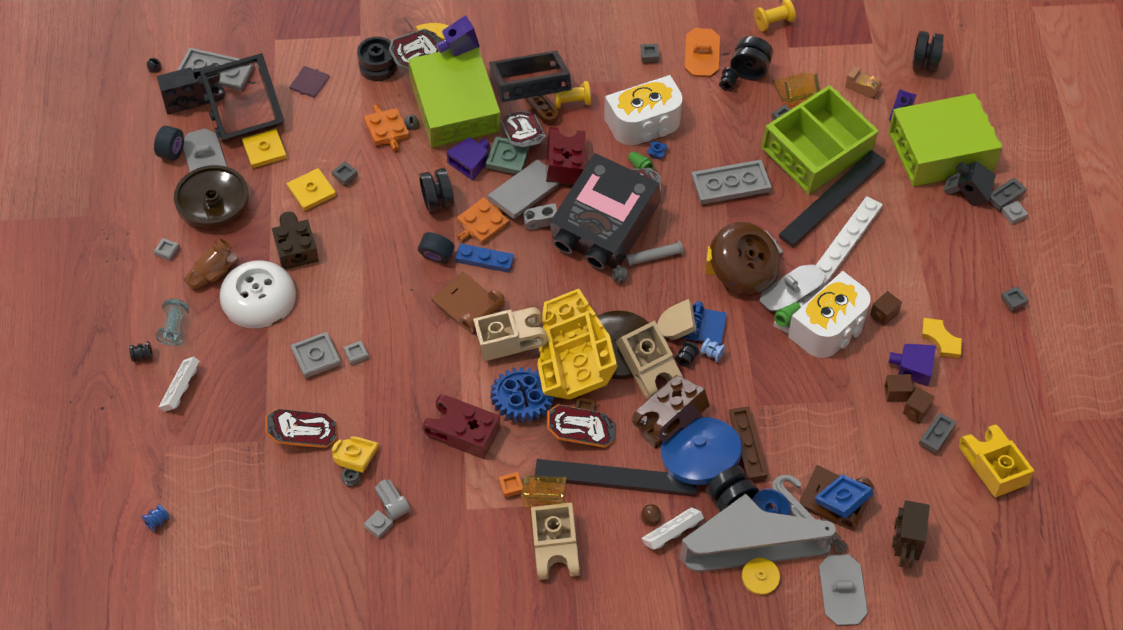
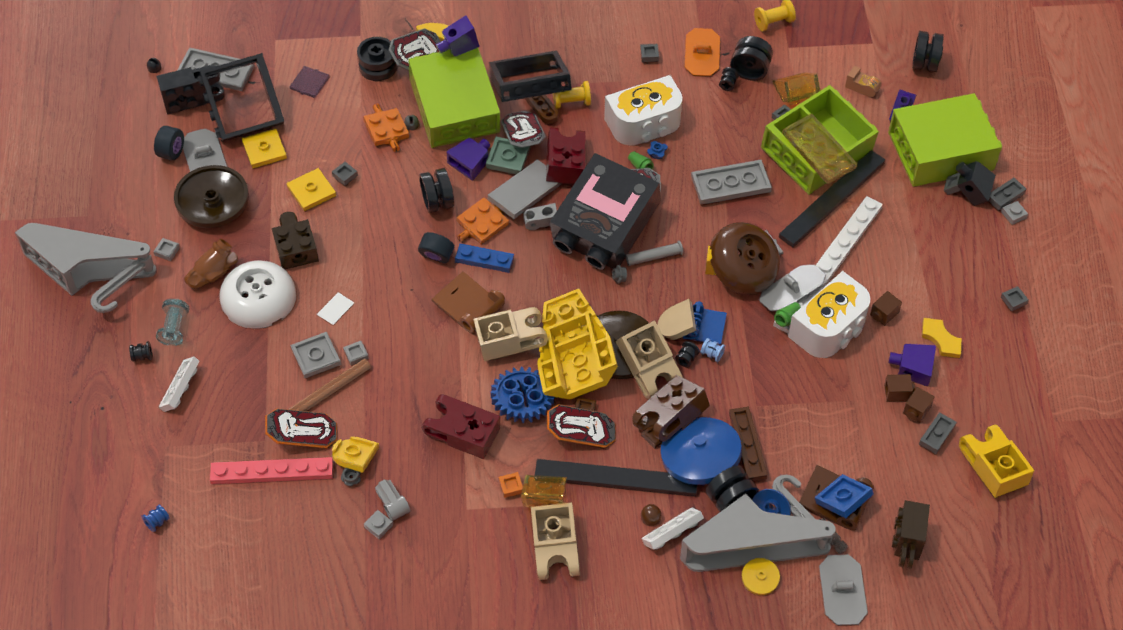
(82, 257): none -> light grey piece
(271, 470): none -> coral plate
(332, 386): none -> nougat axle
(335, 308): none -> white sticker
(819, 148): none -> clear yellow plate

